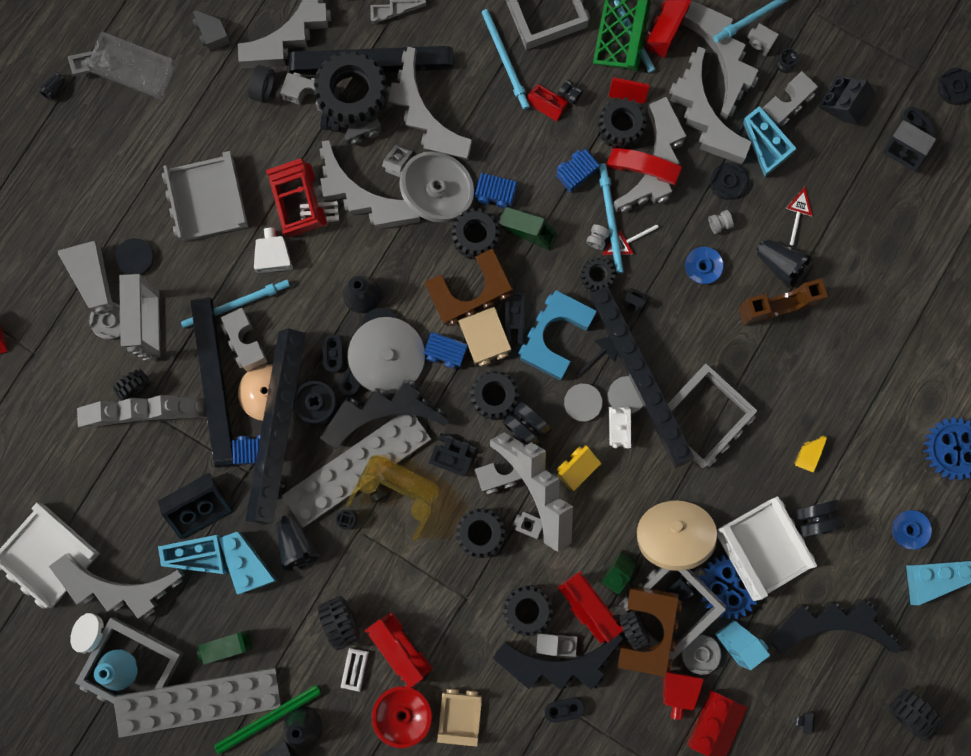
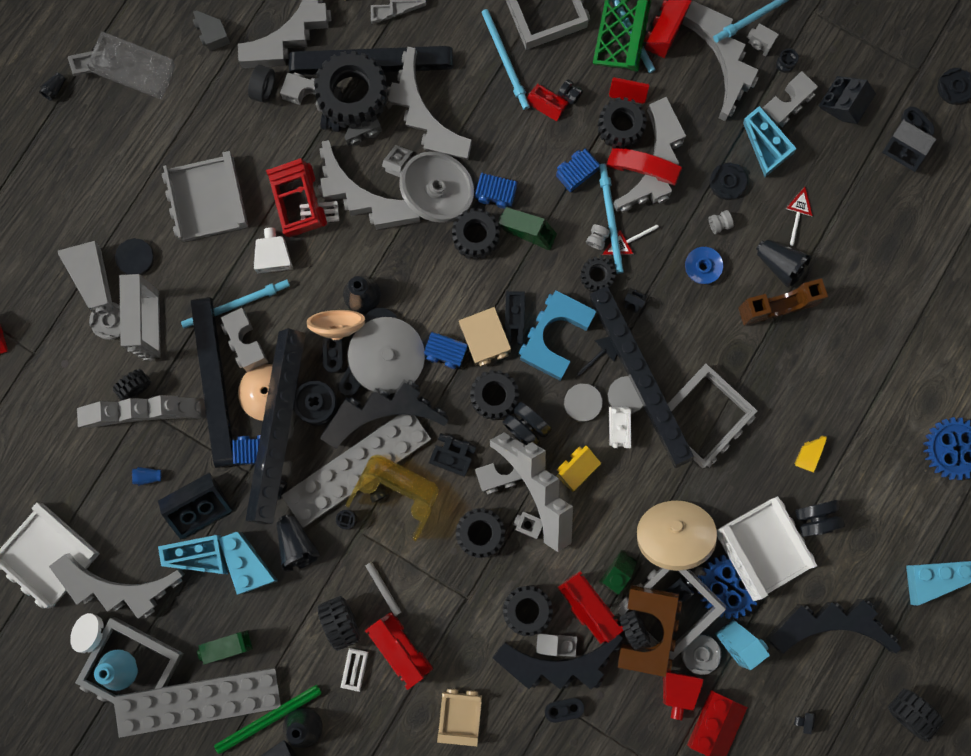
(145, 476): none -> blue cone
(336, 323): none -> light nougat dish
(383, 589): none -> light grey bar
(398, 731): red dish -> none
(496, 287): reddish brown arch -> none
(715, 136): light grey arch -> none
(920, 527): blue dish -> none

